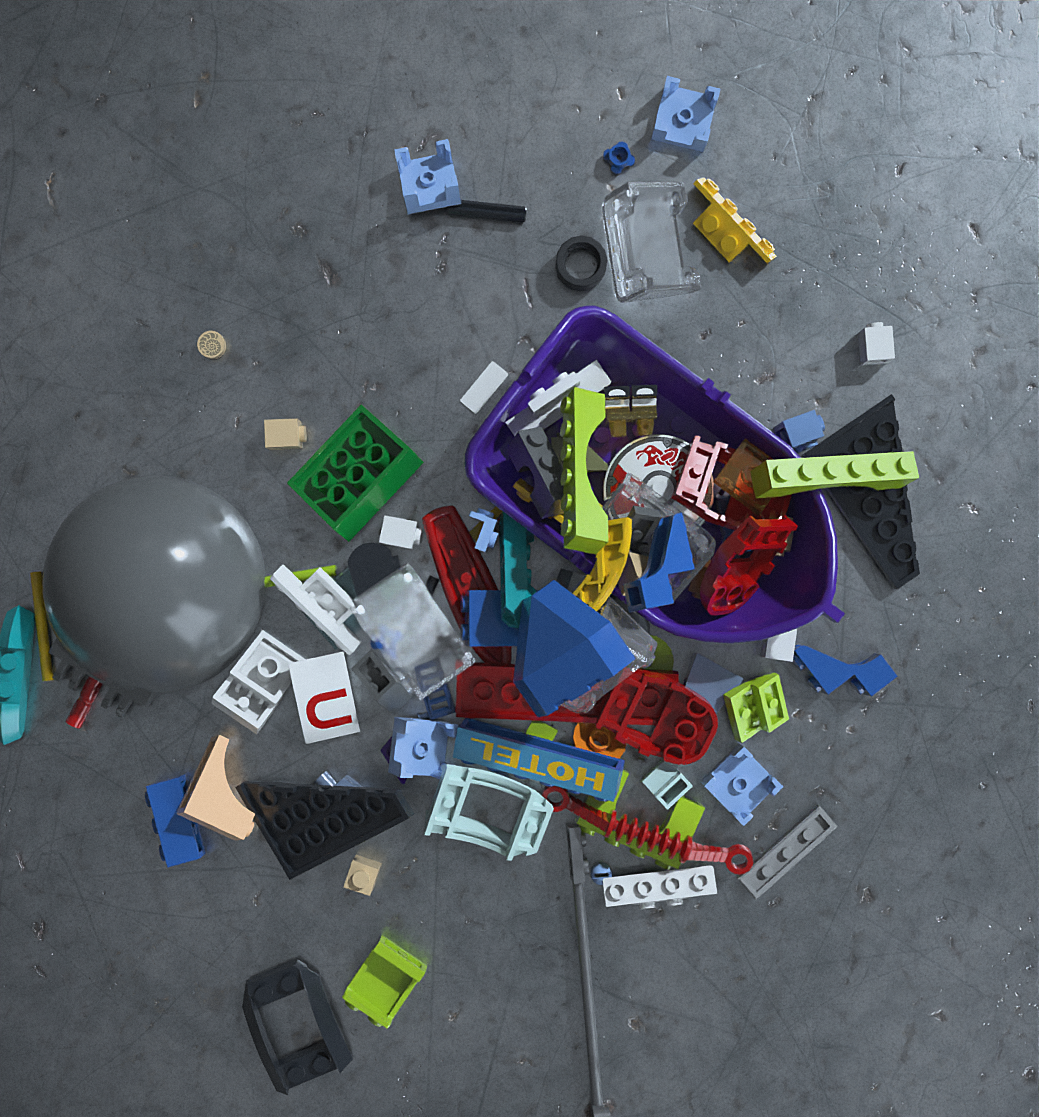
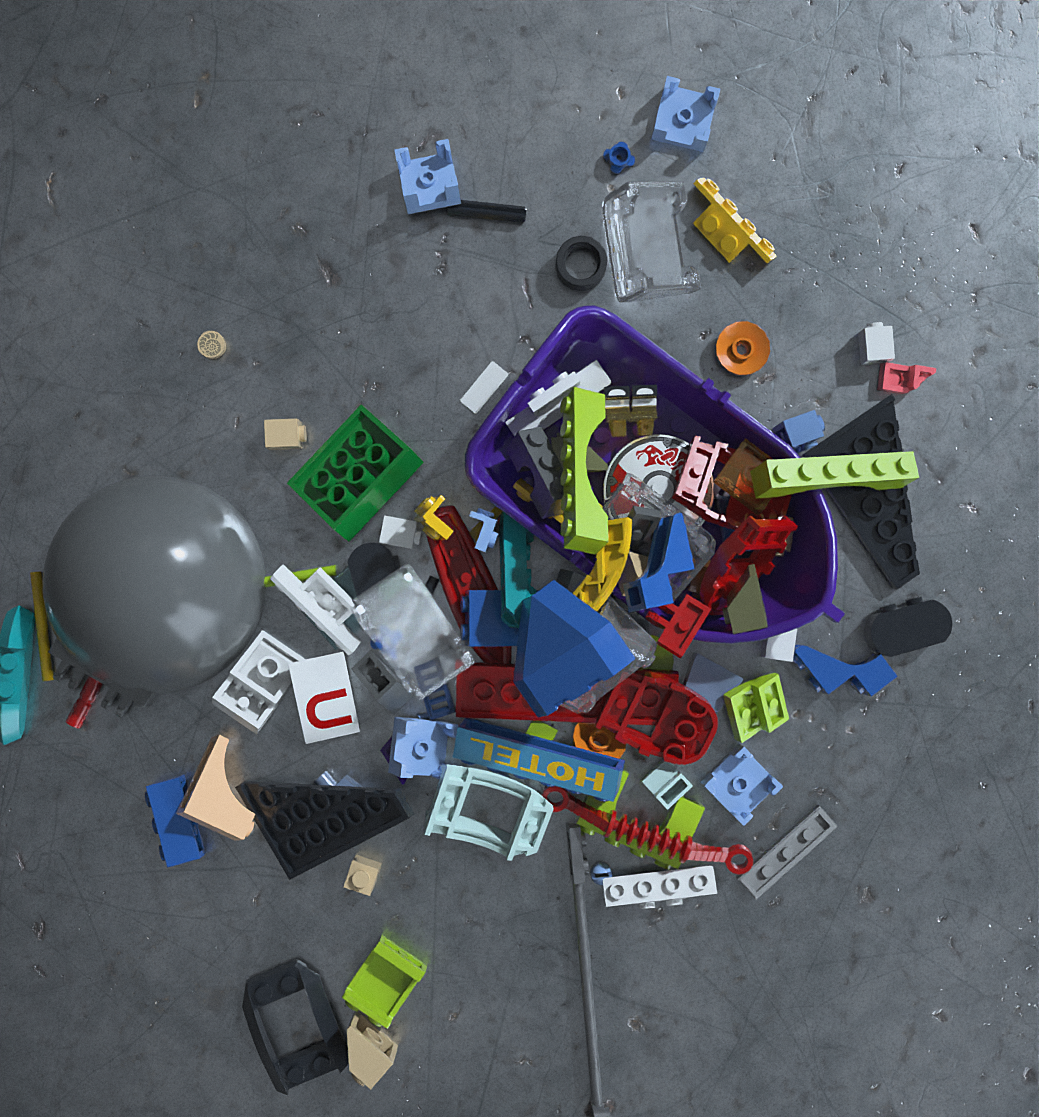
(368, 1051): none -> tan slope
(433, 525): none -> yellow bracket
(683, 625): none -> red hinge
(745, 604): none -> olive slope
(748, 336): none -> orange dish
(902, 378): none -> coral slope
(908, 626): none -> black brick

